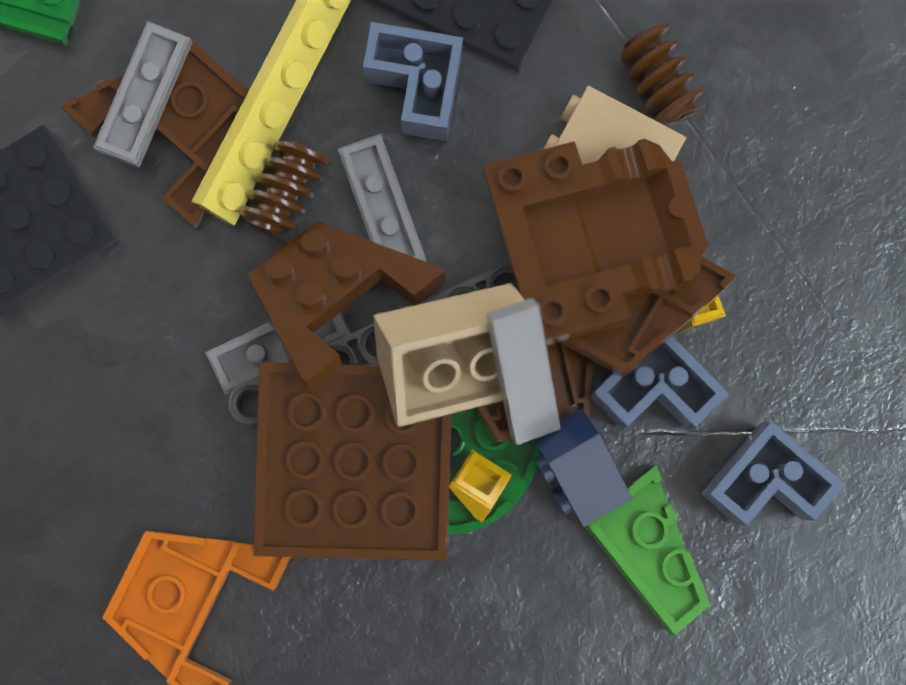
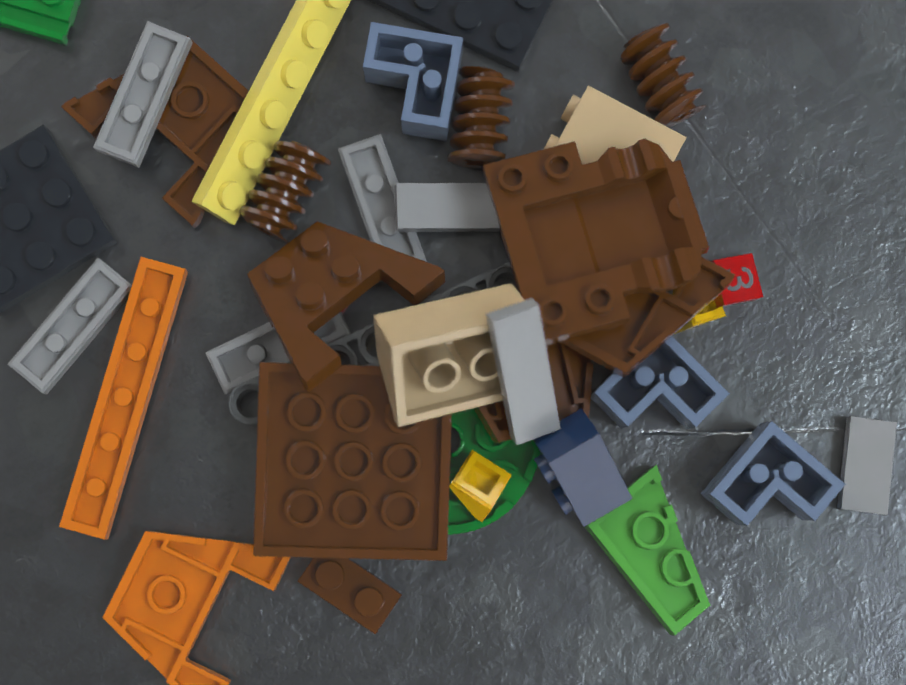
(71, 326): none -> light grey tile
(123, 398): none -> orange plate
(351, 590): none -> reddish brown plate
(444, 208): none -> light grey tile
(479, 117): none -> reddish brown piece
(745, 284): none -> red tile
(867, 465): none -> light grey tile

